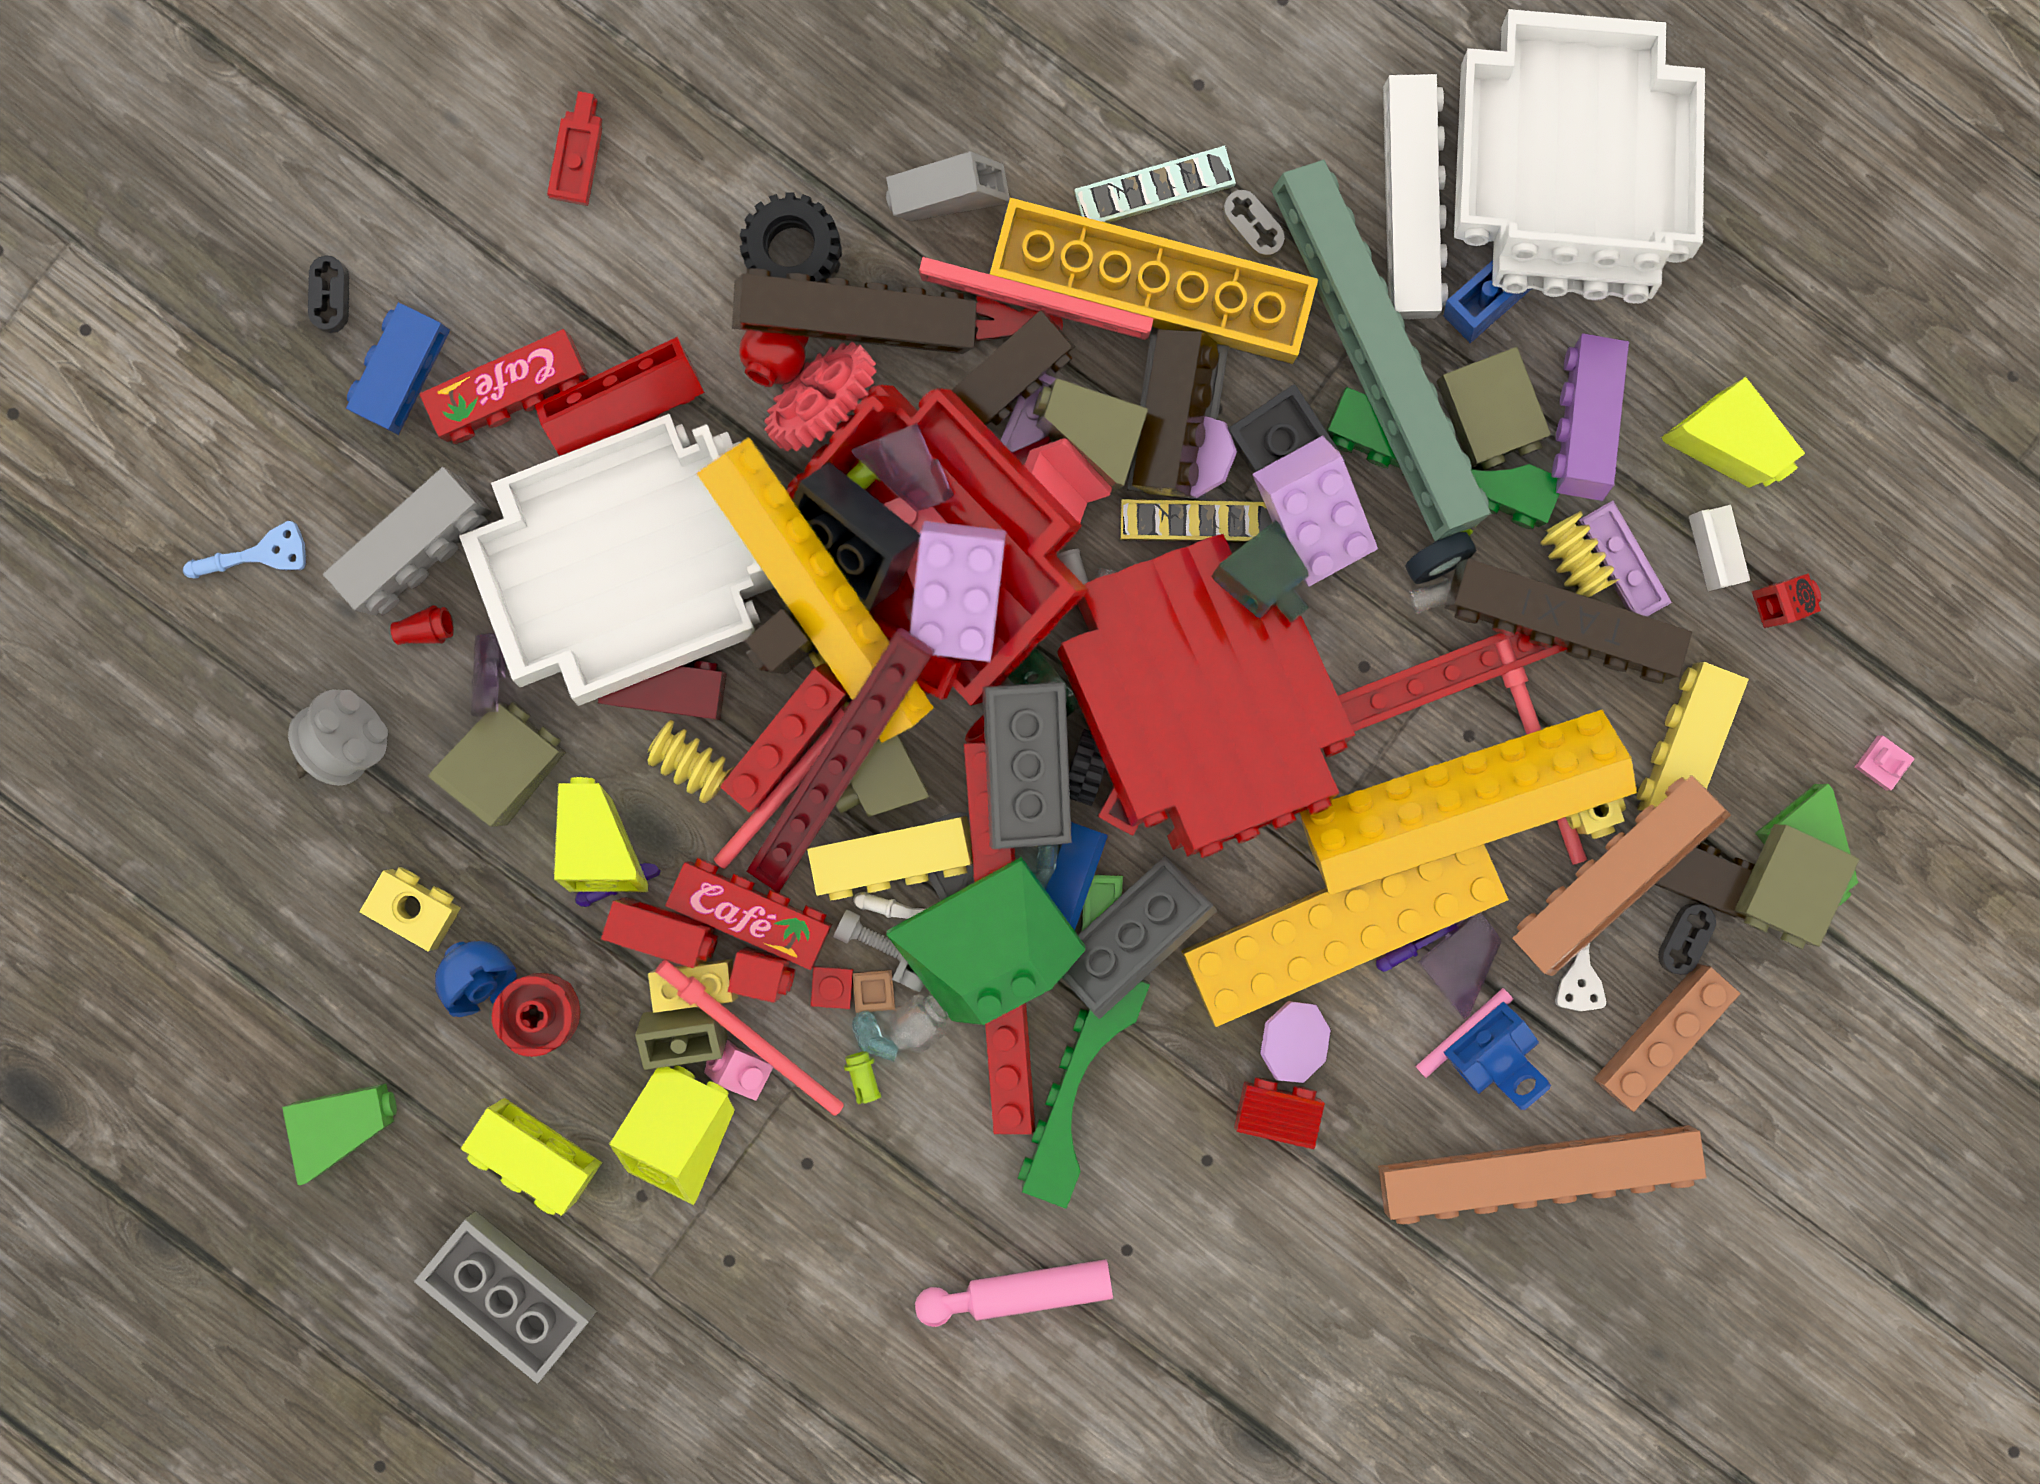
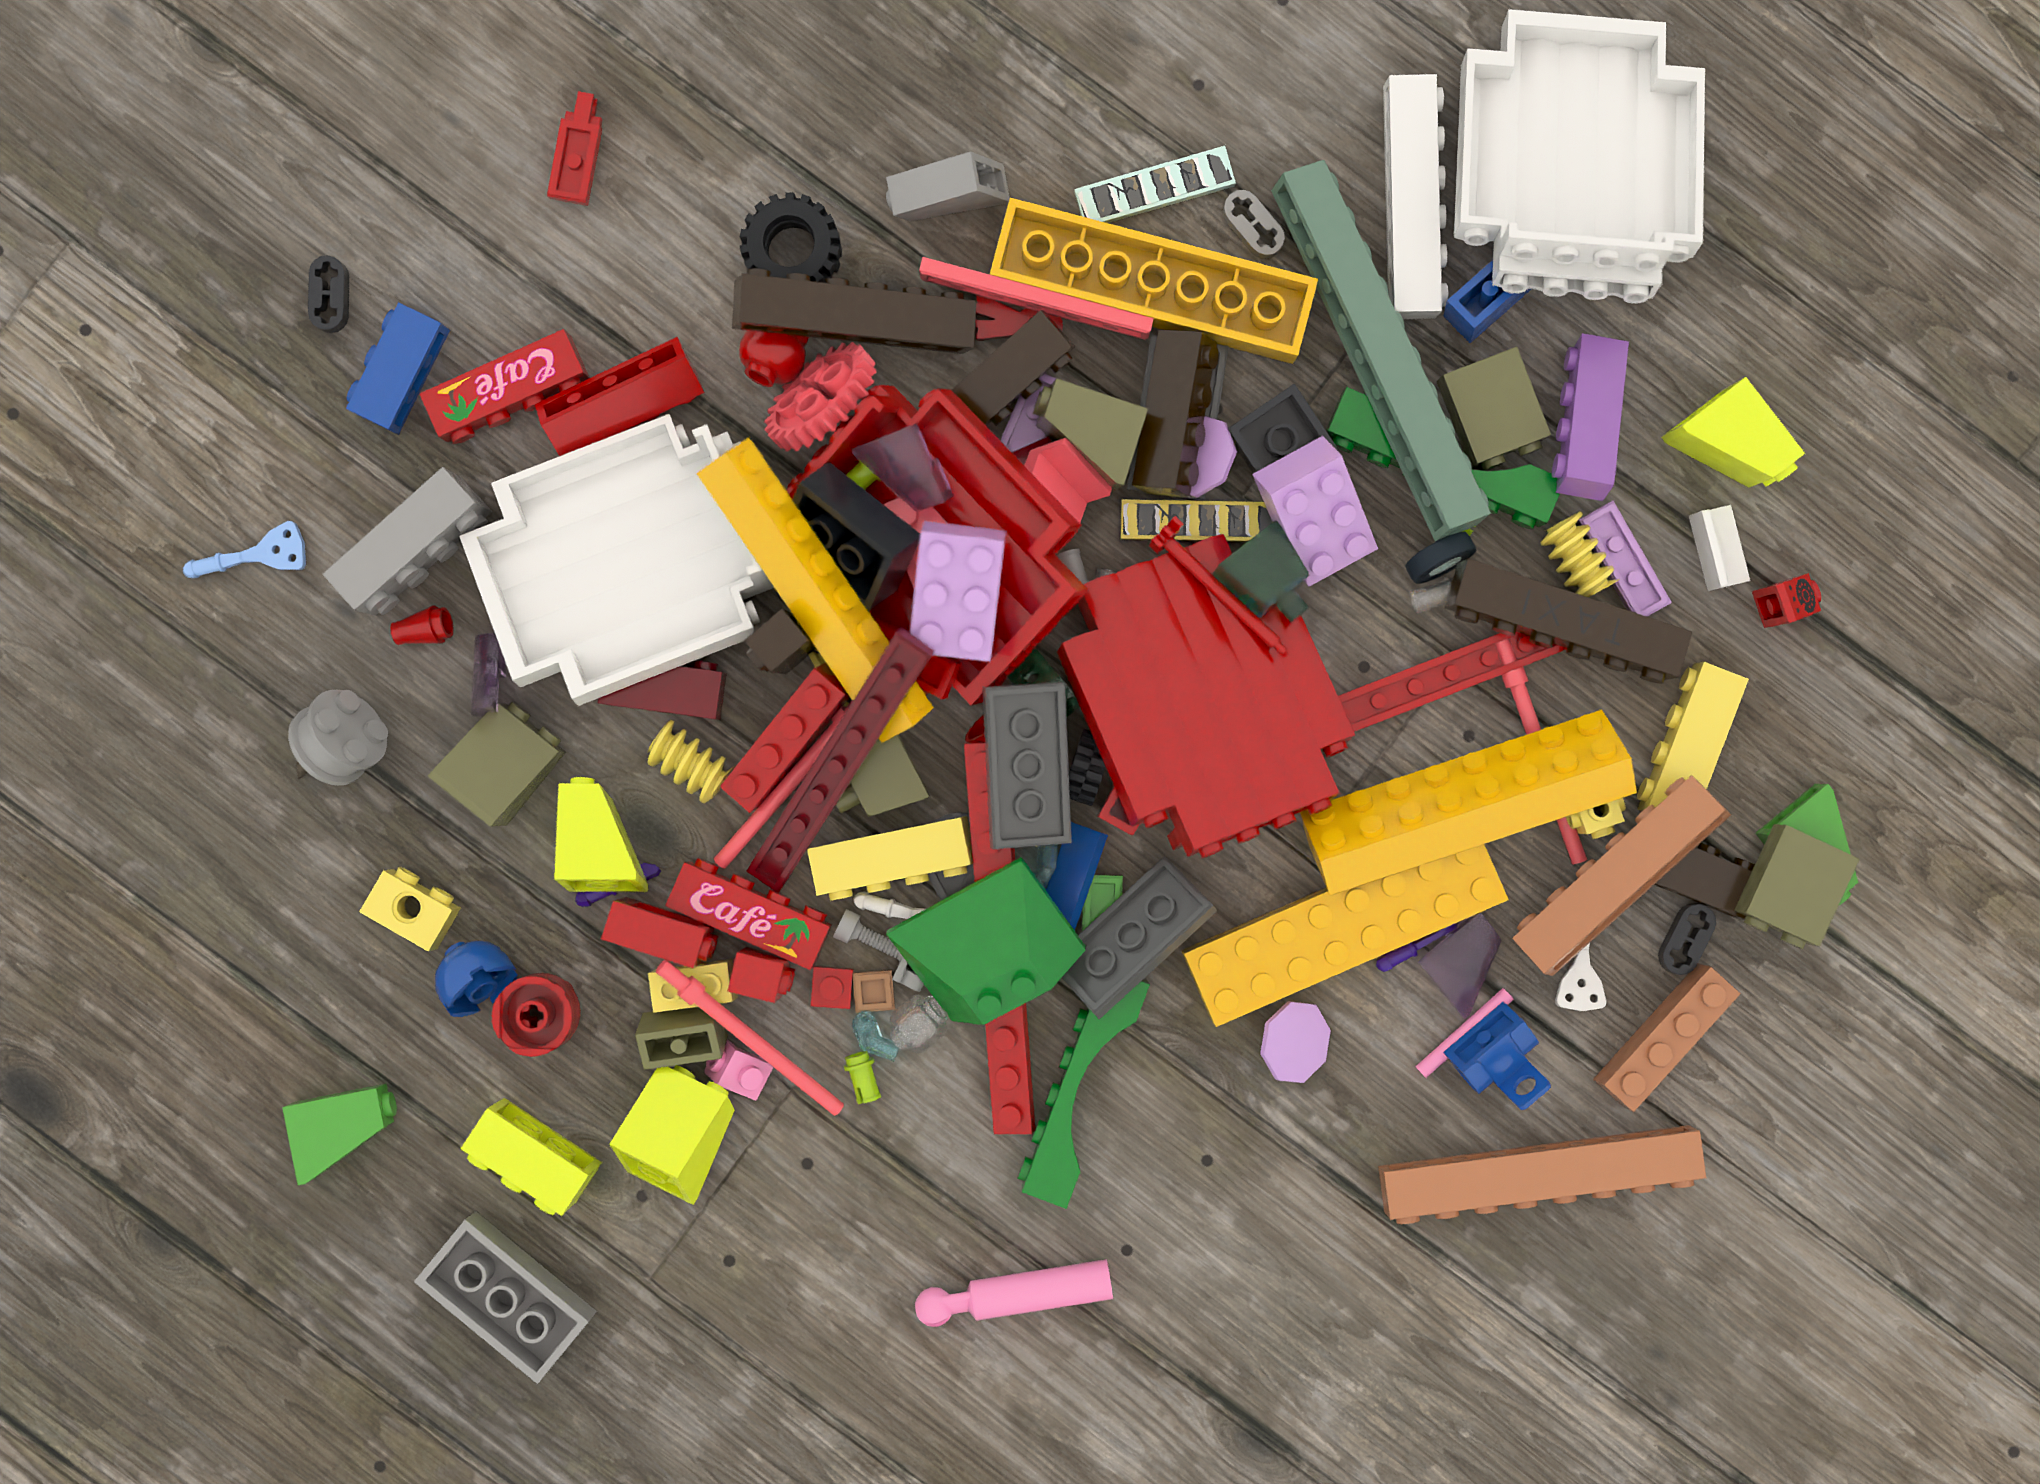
(1166, 540): none -> red piece
(1279, 1113): red brick -> none
(1884, 762): bright pink tile -> none

